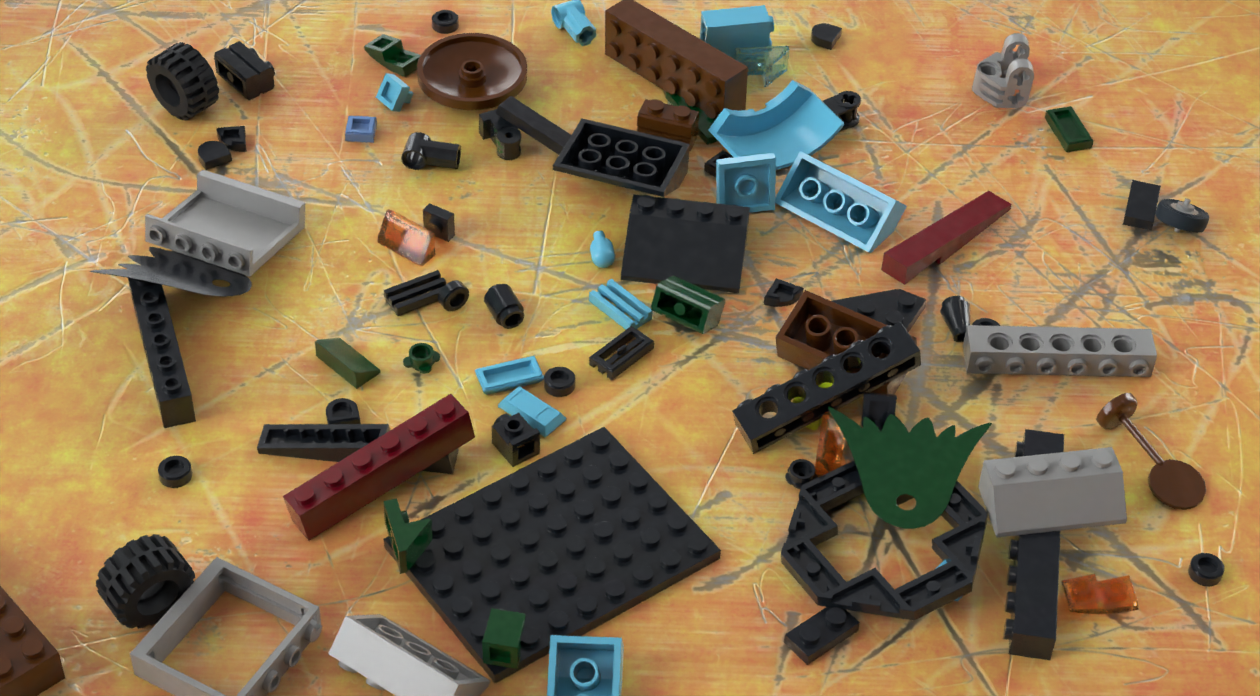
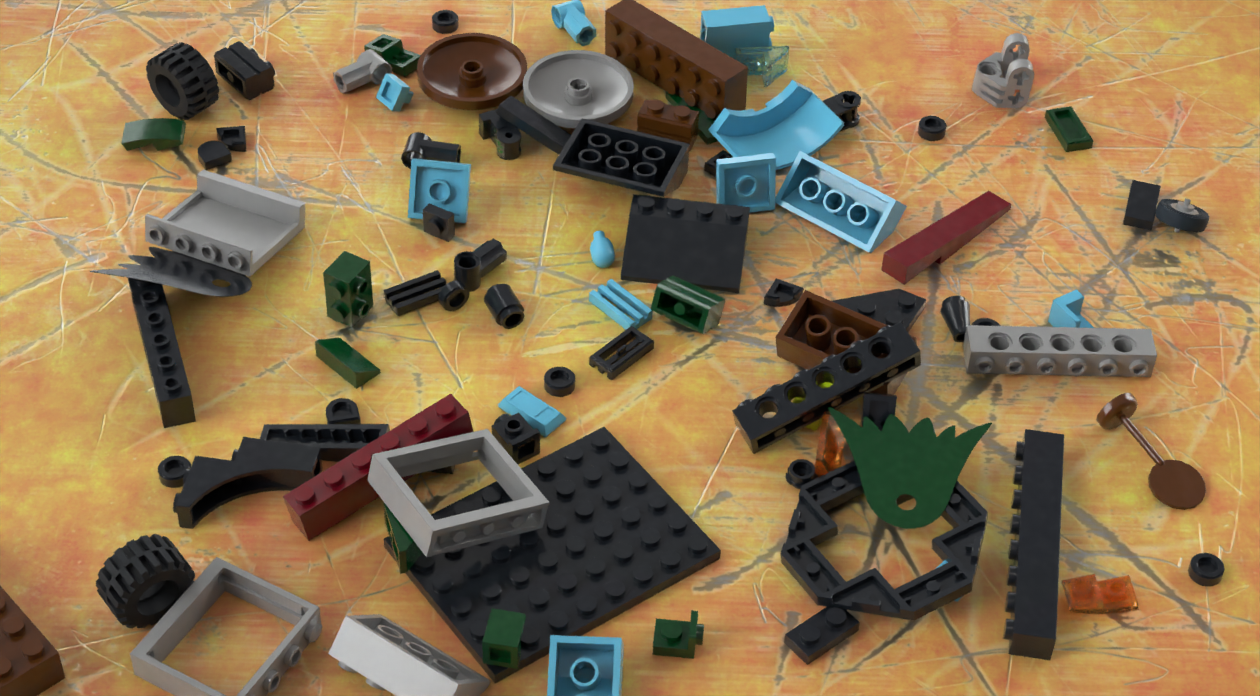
(160, 132): none -> dark green slope
(252, 469): none -> black arch
(348, 289): none -> dark green brick
(360, 129): medium blue tile -> none
(368, 68): none -> light grey piece
(406, 238): clear orange slope -> none
(421, 358): dark green plate -> none
(440, 185): none -> medium azure tile
(467, 529): none -> light grey window
(472, 266): none -> black piece
(509, 375): medium azure tile -> none
(578, 86): none -> light grey dish
(677, 637): none -> dark green bracket
(825, 35): black tile -> none
(932, 128): none -> black tile
(1053, 492): light grey slope -> none
(1066, 311): none -> medium azure panel

